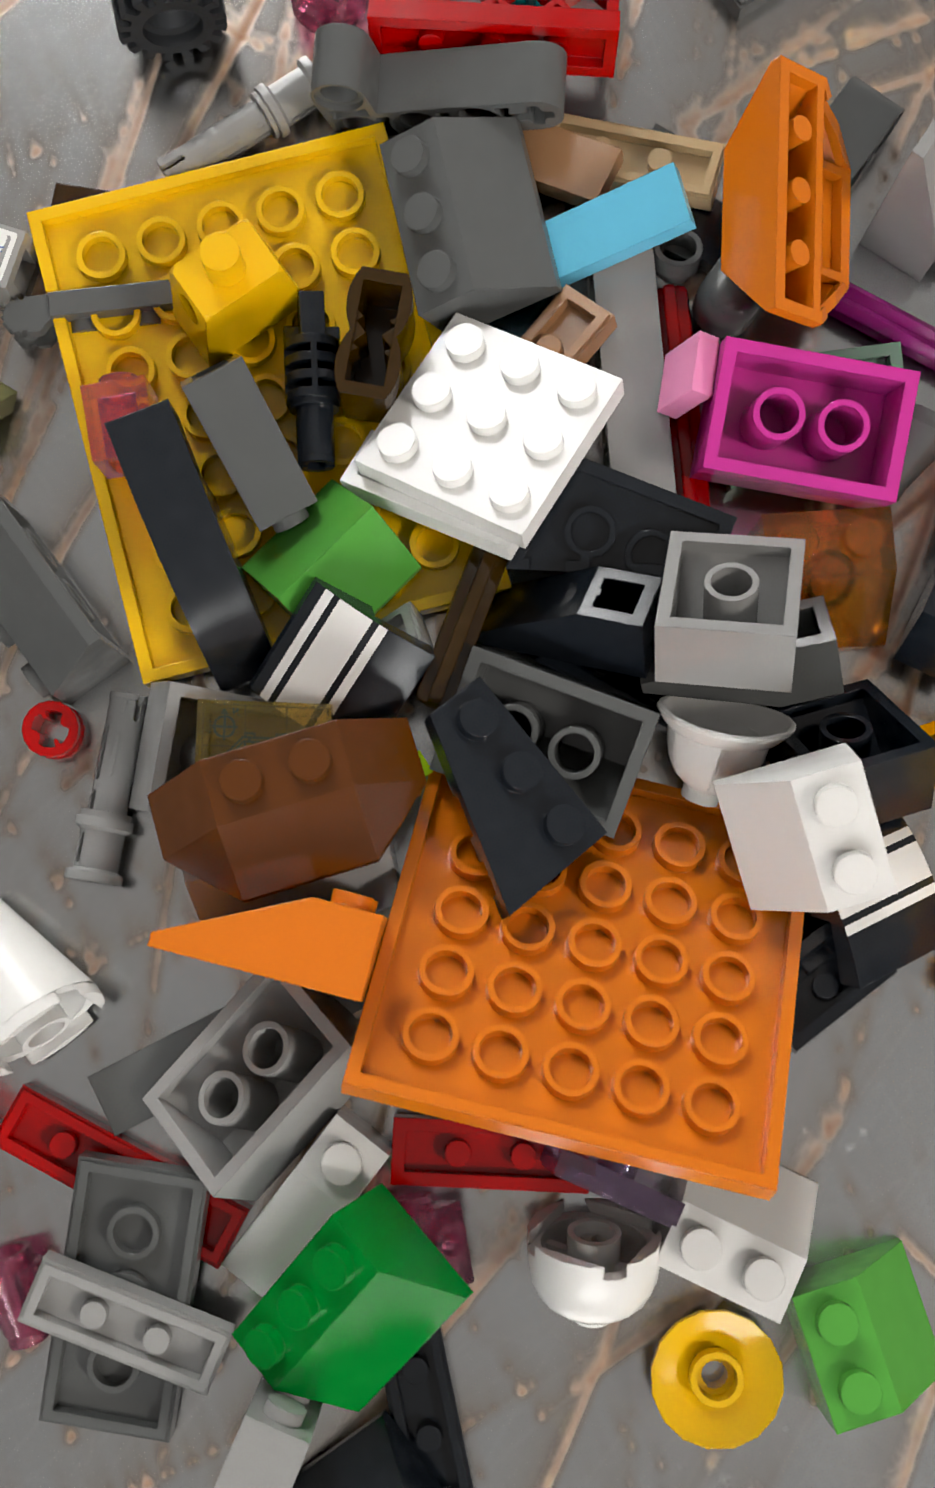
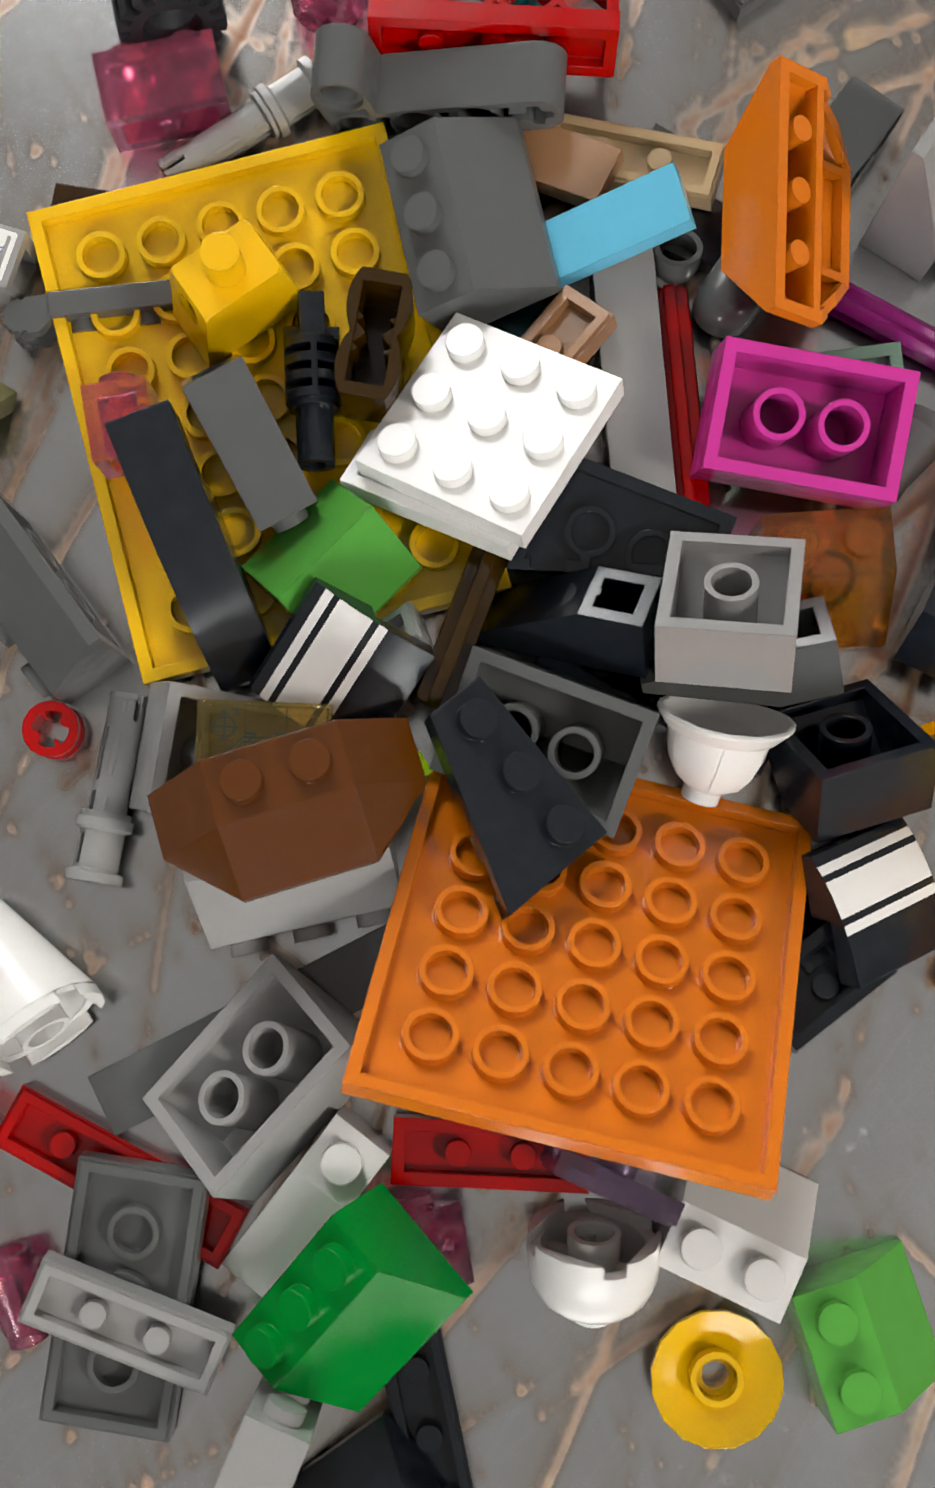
(161, 89): none -> clear pink brick
(298, 942): orange slope -> none
(688, 375): bright pink tile -> none
(806, 833): white slope -> none

